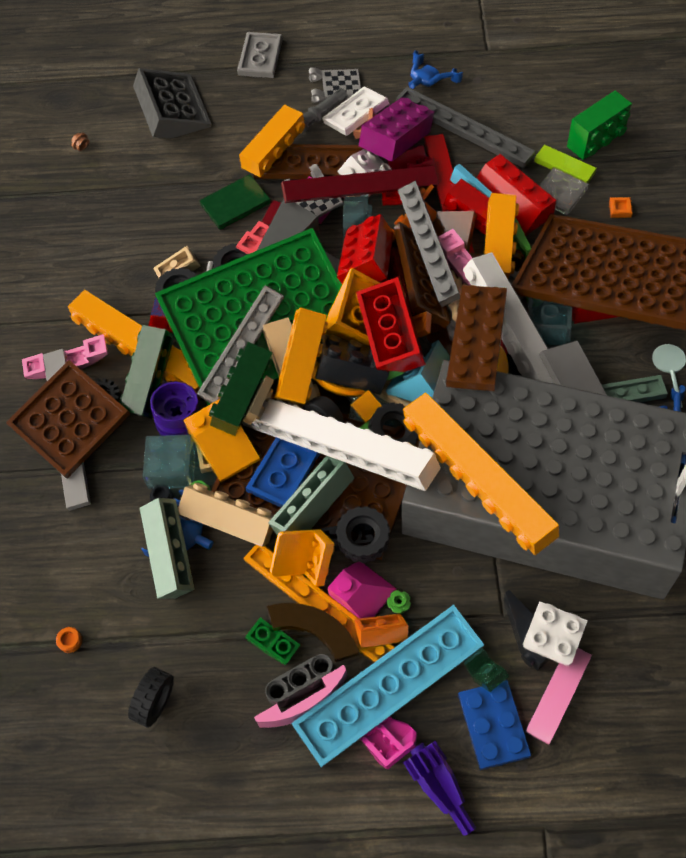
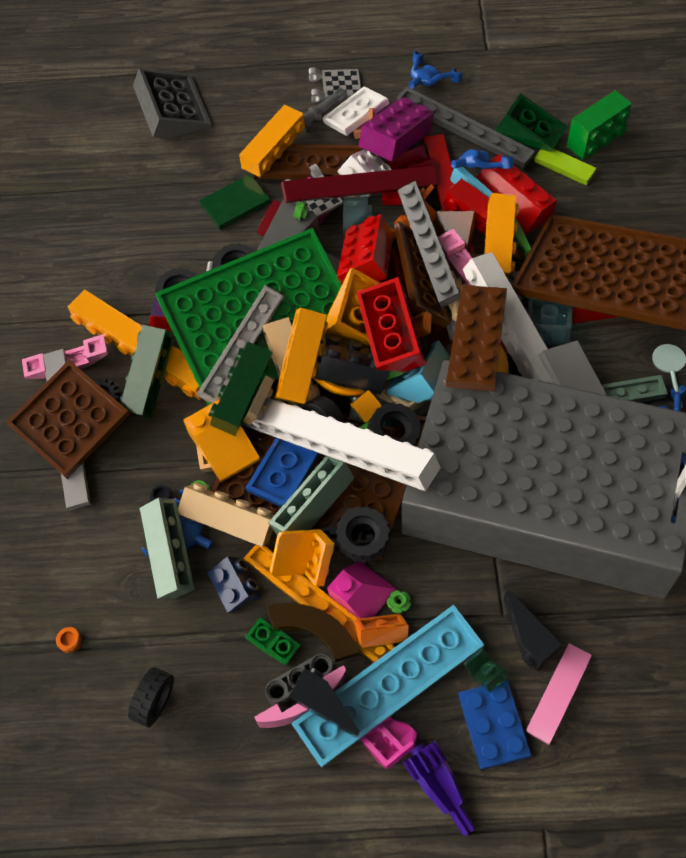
(80, 141): nougat plate -> none
(169, 461): clear light blue brick -> none
(171, 405): dark purple wheel -> none
(182, 259): tan slope -> none
(233, 583): none -> dark blue bracket
(251, 240): coral slope -> none
(260, 55): light grey tile -> none
(300, 210): none -> bright green plate
(318, 697): none -> black slope
(480, 159): none -> blue piece
(481, 474): light orange brick -> none
(531, 125): none -> dark green slope
(554, 633): white bracket -> none
(565, 189): clear plate -> none
(620, 207): orange tile -> none

